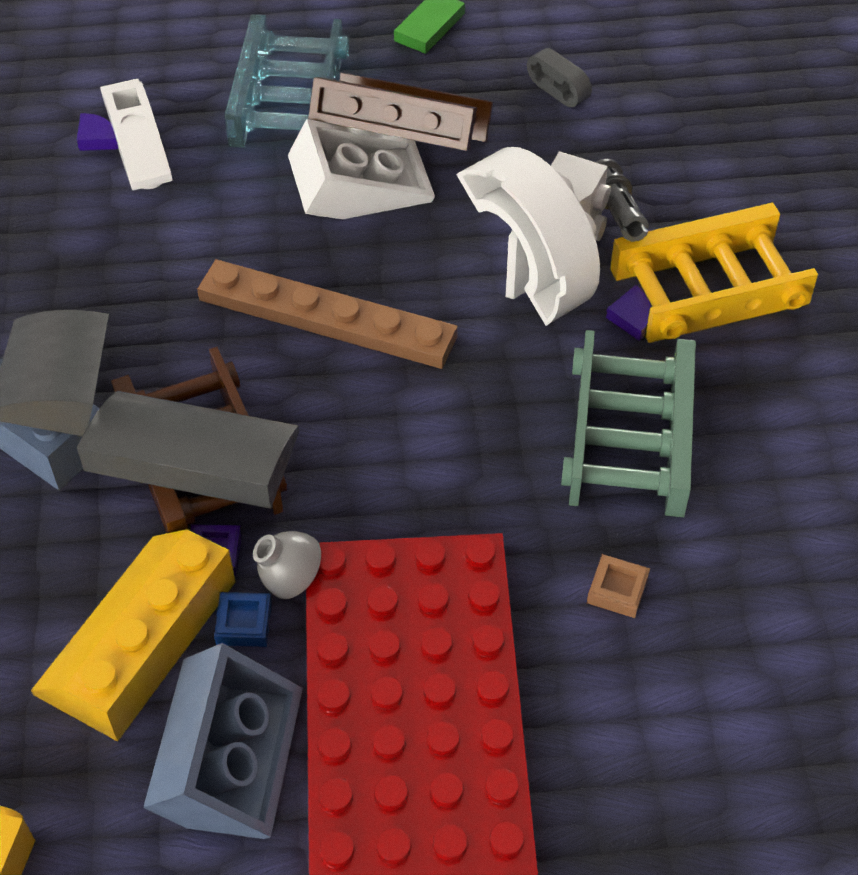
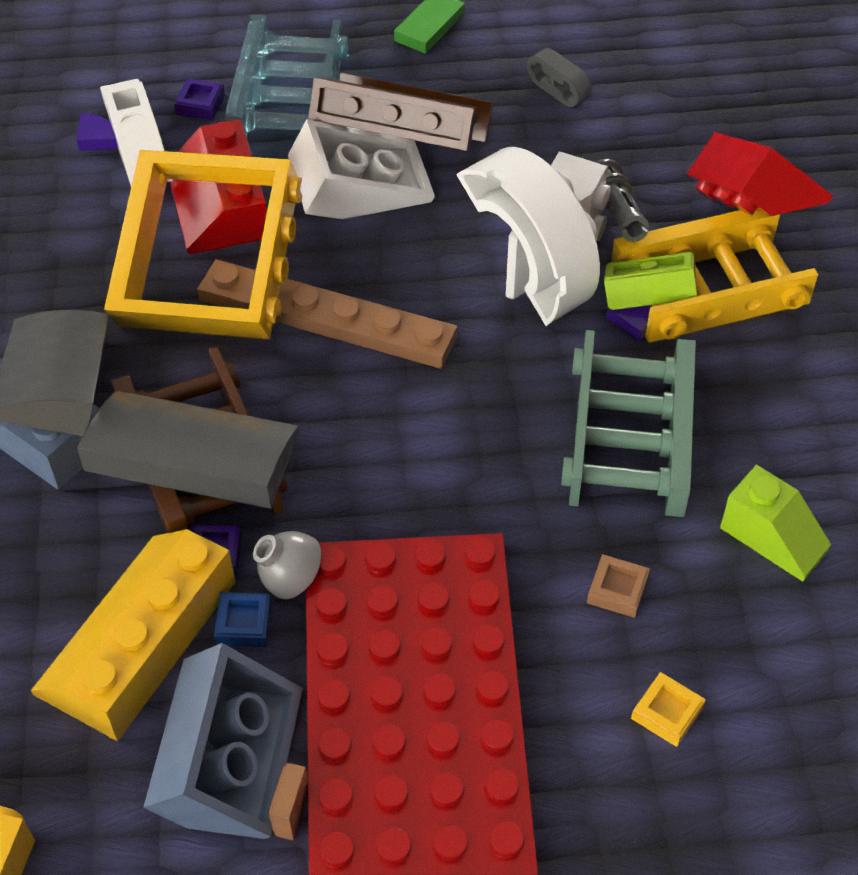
(139, 230): none -> yellow window
(199, 99): none -> dark purple tile
(215, 212): none -> red slope
(289, 801): none -> medium nougat tile
(650, 281): none -> lime slope
(668, 709): none -> yellow tile
(753, 178): none -> red slope
(775, 523): none -> lime slope

